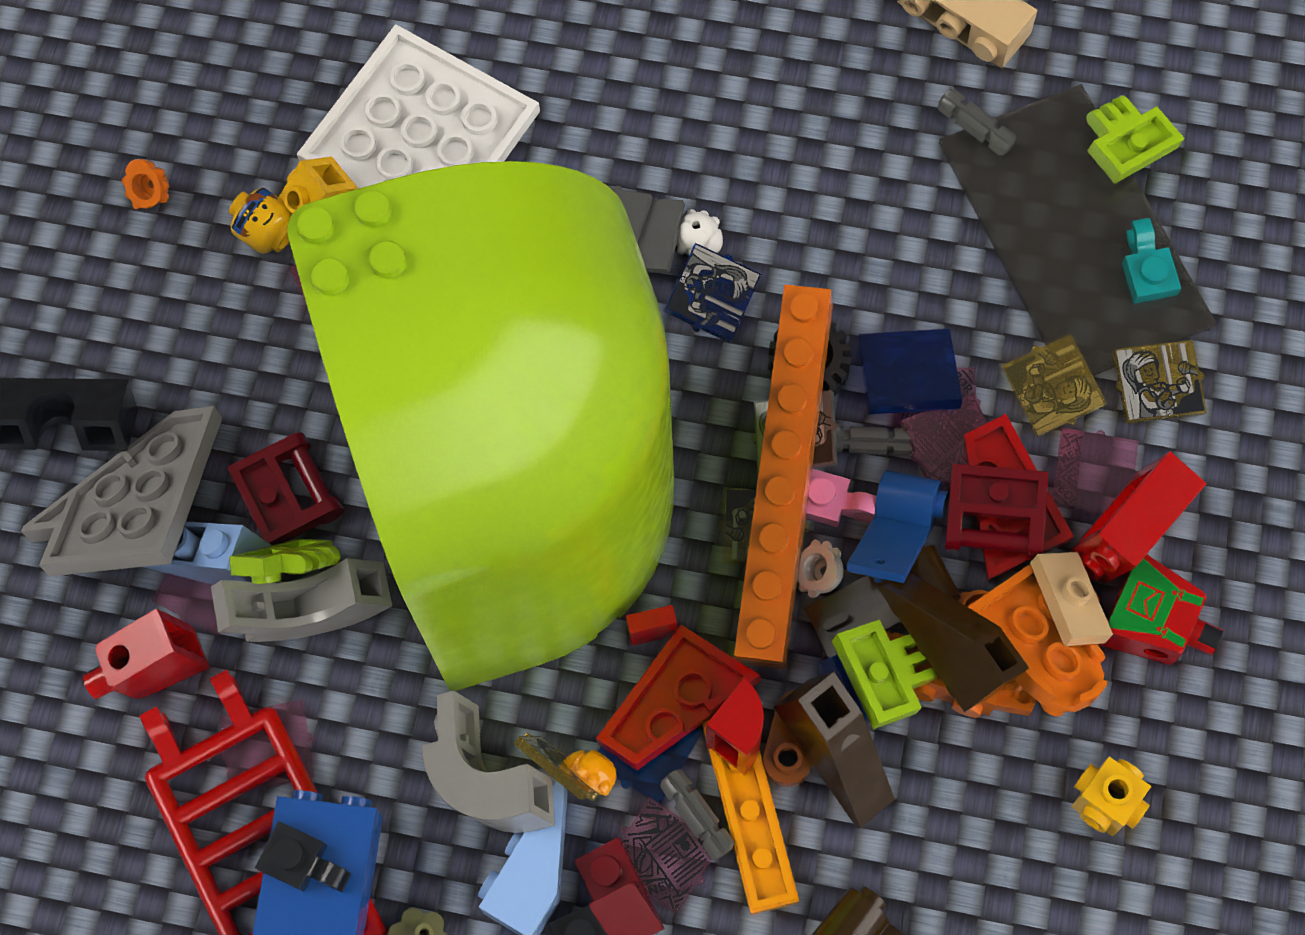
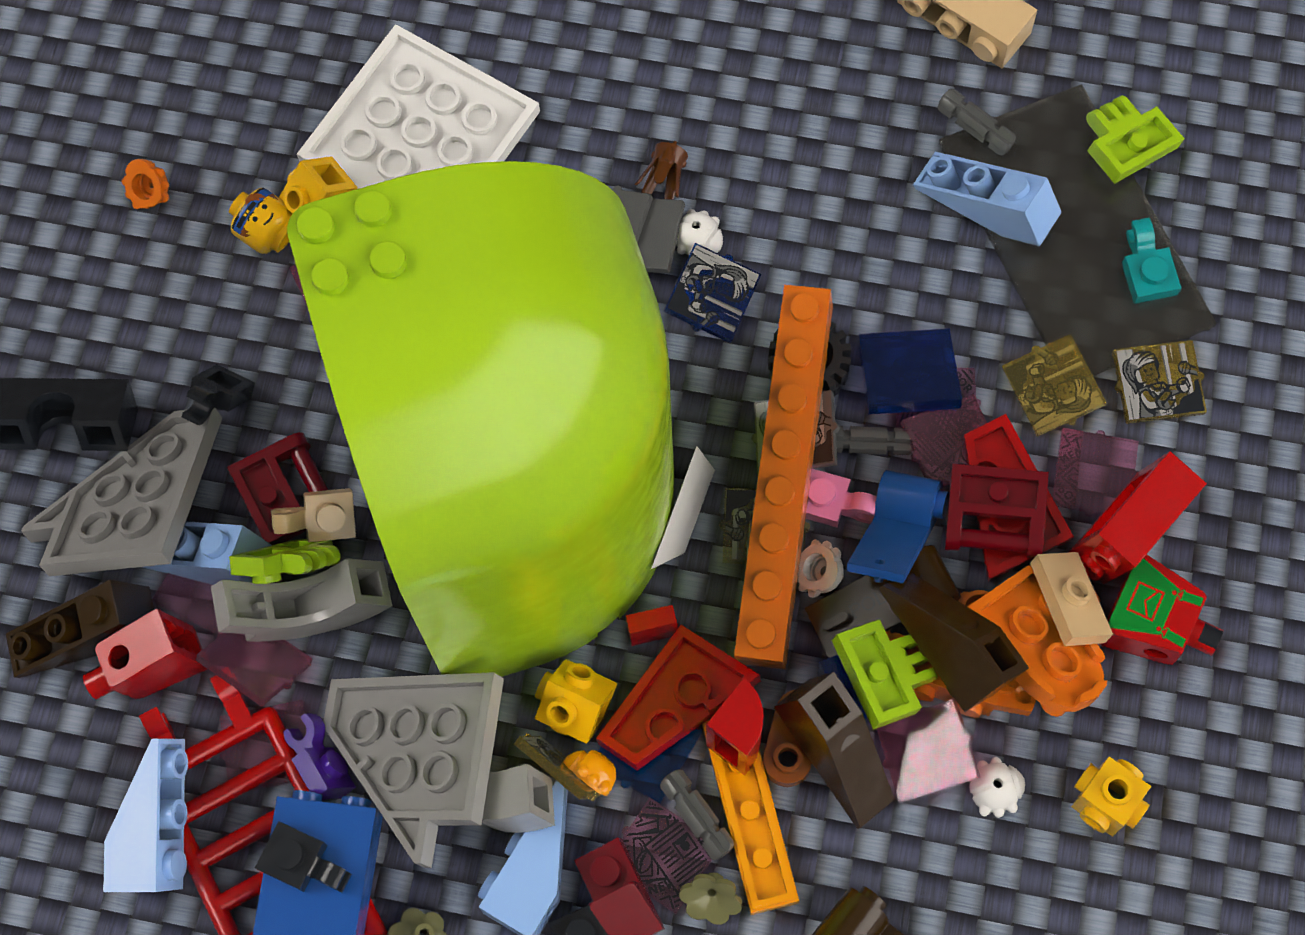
(76, 627): none -> dark brown slope
(148, 832): none -> light blue slope
(216, 389): none -> black plate
(254, 667): none -> clear pink piece
(319, 766): none -> dark purple plate
(324, 516): none -> tan plate
(418, 748): none -> light grey wing
(574, 700): none -> yellow brick
(666, 161): none -> reddish brown piece
(685, 509): none -> white sticker
(711, 898): none -> olive plant
(928, 751): none -> clear pink piece
(995, 799): none -> white animal
(996, 197): none -> light blue slope

